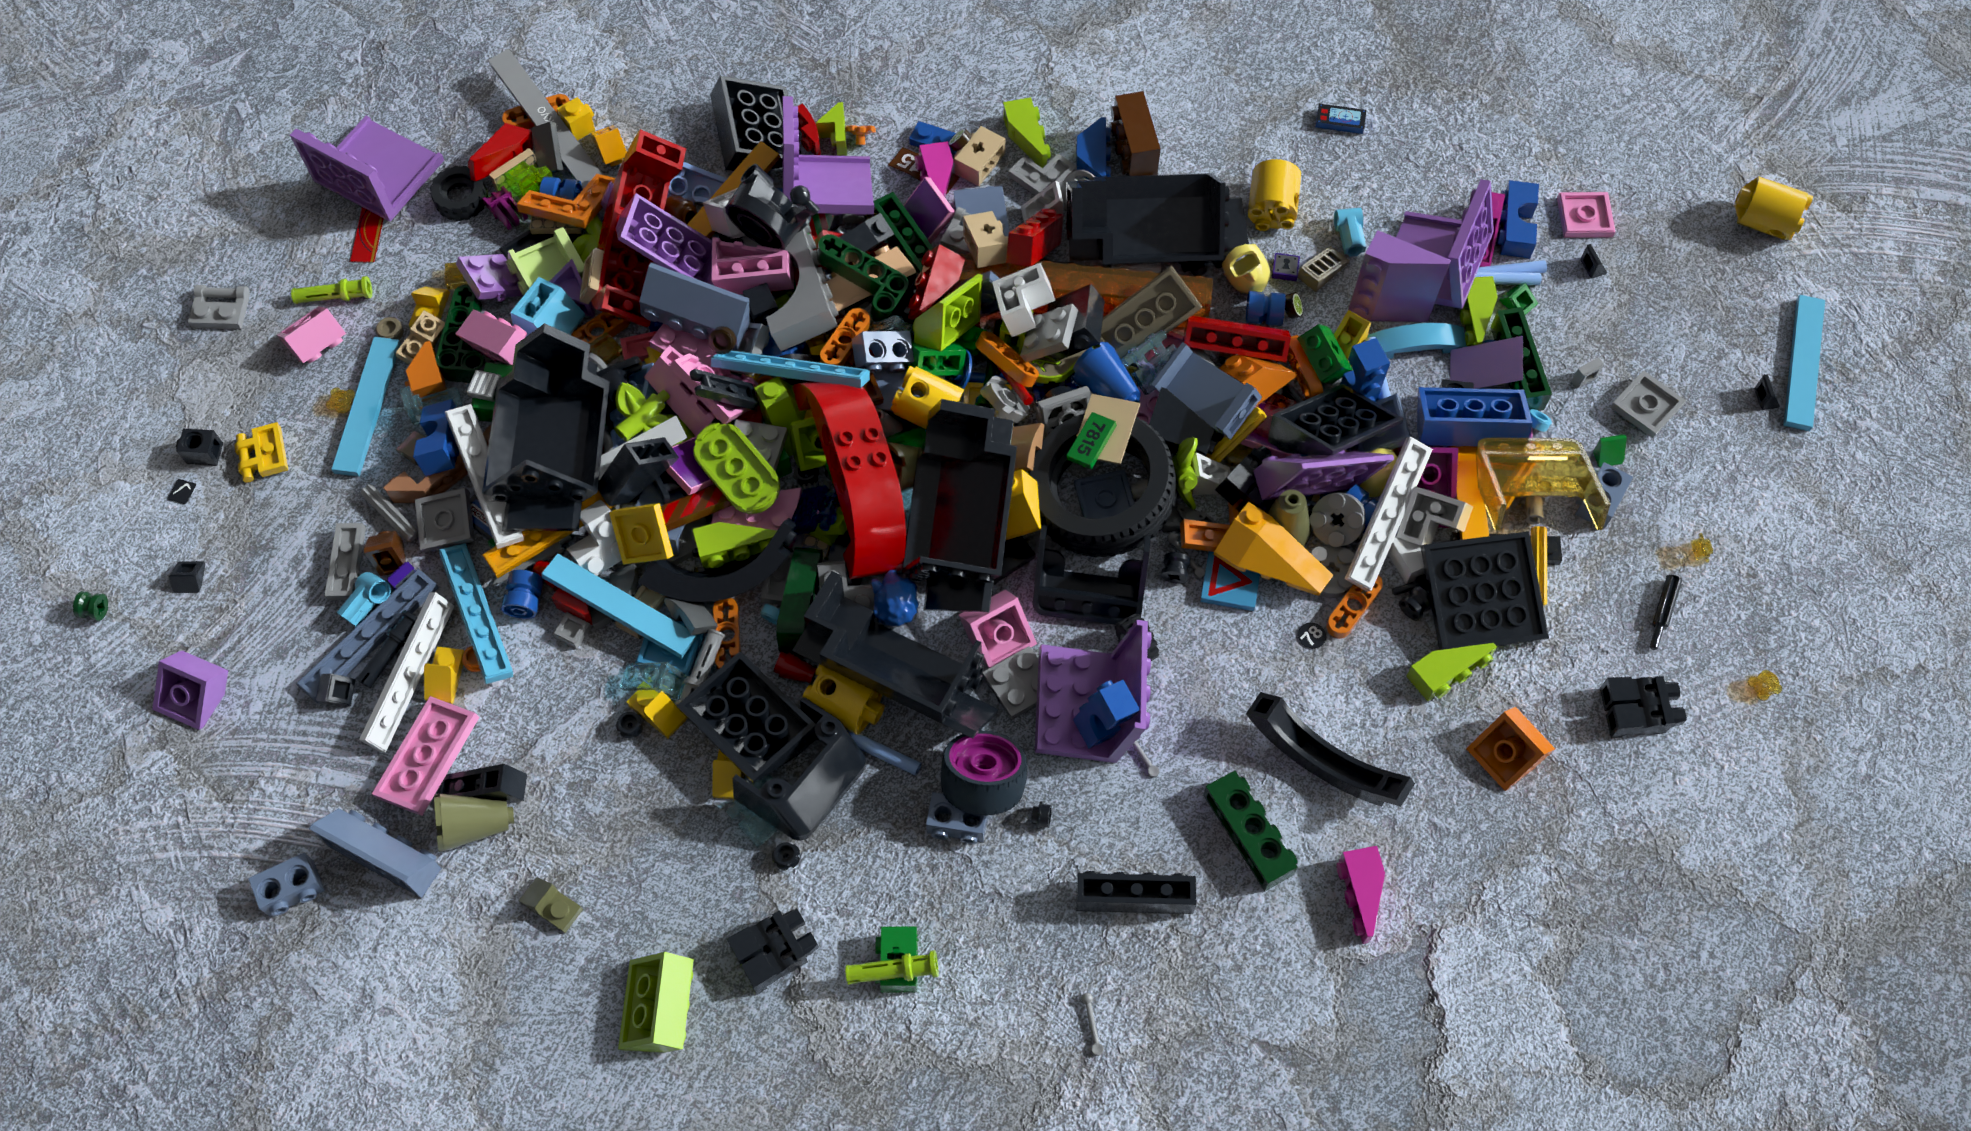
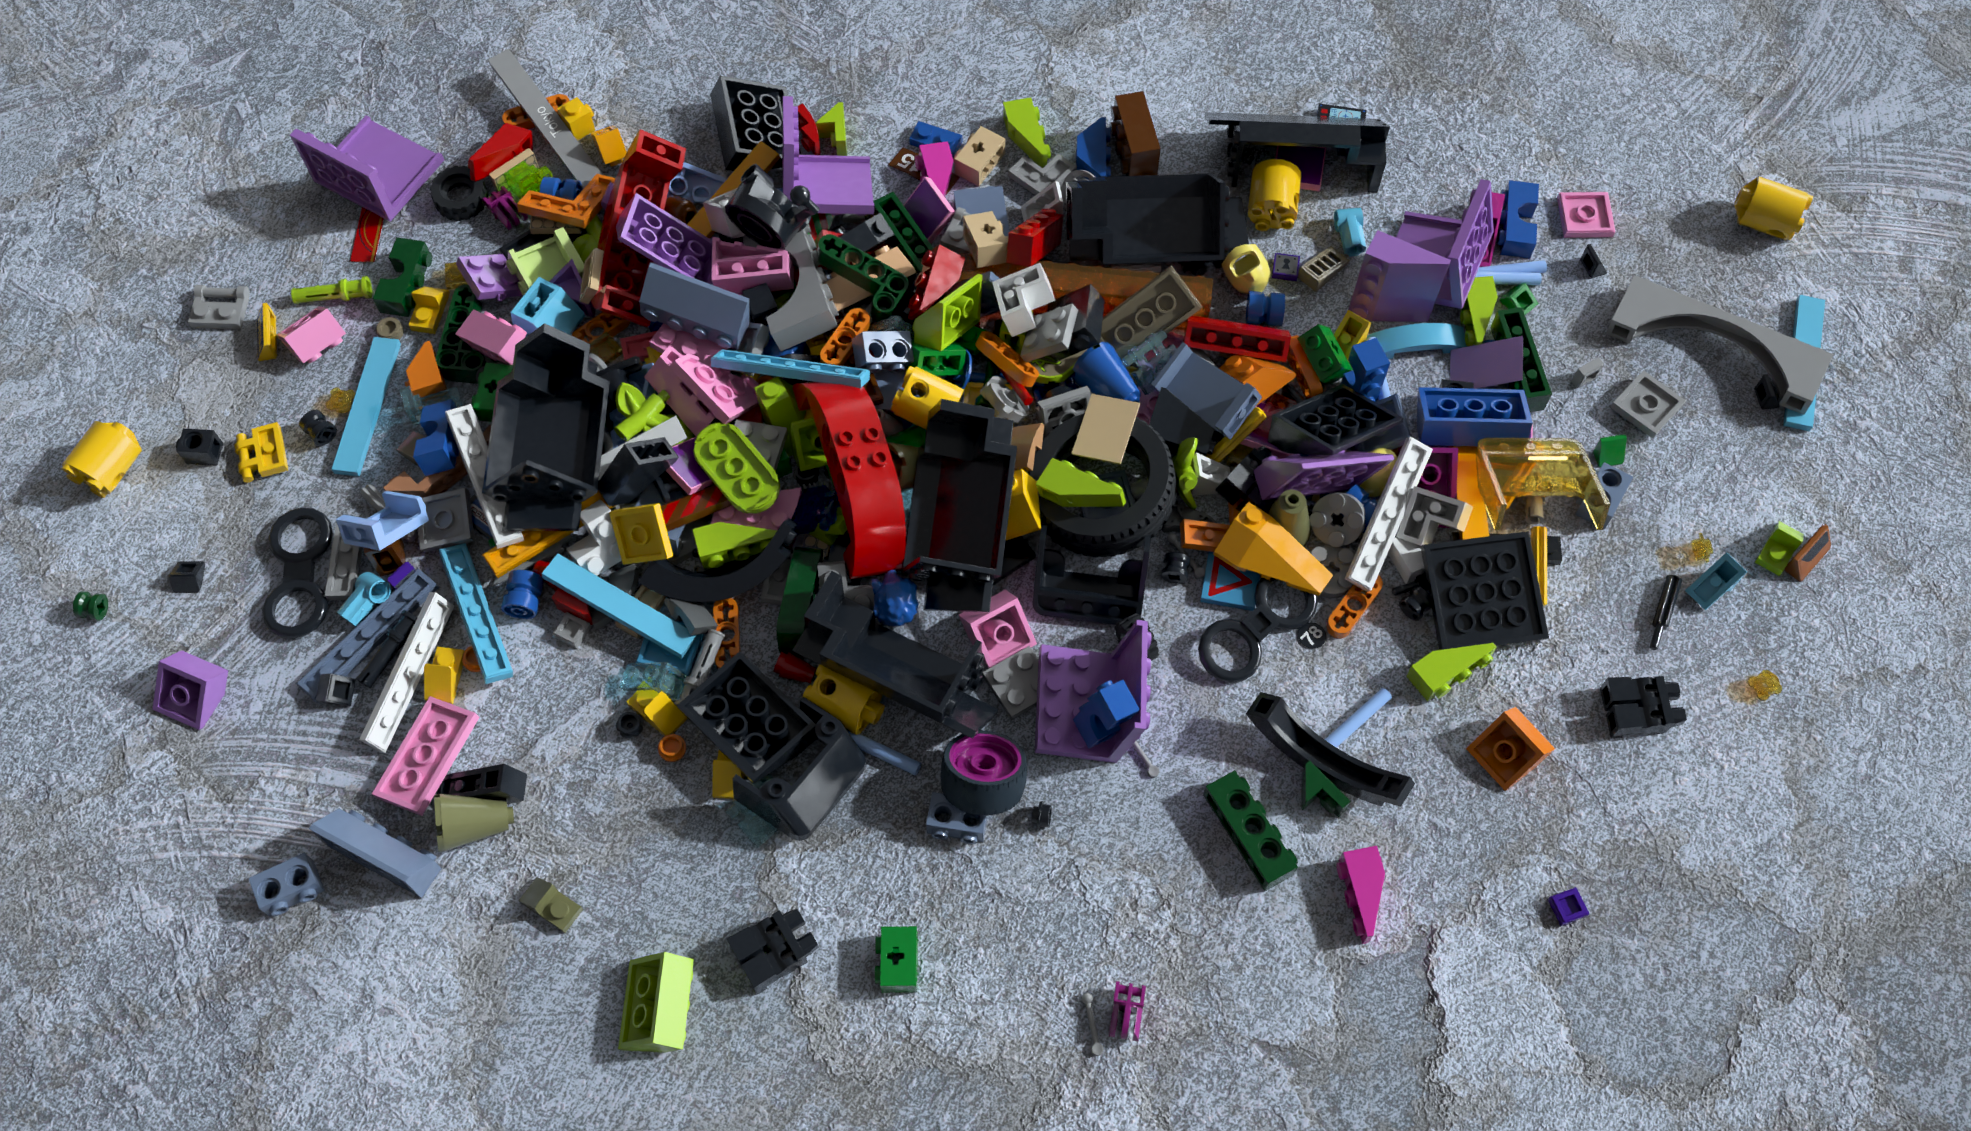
(102, 457): none -> yellow cylinder
(182, 491): black sticker -> none
(266, 334): none -> yellow slope
(297, 573): none -> black bar
(316, 426): none -> black wheel
(398, 518): none -> light blue panel
(411, 260): none -> dark green arch
(424, 329): tan slope -> none
(484, 385): light grey tile -> none
(547, 147): dark grey tile -> none
(672, 747): none -> orange plate
(722, 340): dark brown tile -> none
(724, 389): black hinge -> none
(770, 613): medium azure tile -> none
(786, 848): black plate -> none
(860, 132): orange plant -> none
(906, 967): lime pin -> none
(960, 139): dark brown tile -> none
(1076, 488): none -> lime slope
(1091, 440): green tile -> none
(1127, 1007): none -> magenta arm
(1135, 893): black brick -> none
(1254, 630): none -> black bar
(1293, 305): dark brown tile -> none
(1308, 160): none -> dark purple tile
(1317, 785): none -> dark green slope
(1356, 138): none -> black panel
(1359, 717): none -> light blue piece
(1540, 420): medium azure tile -> none
(1568, 906): none -> dark purple tile
(1716, 581): none -> medium azure slope
(1779, 548): none -> lime slope
(1792, 364): none -> light grey arch
(1810, 554): none -> dark orange slope

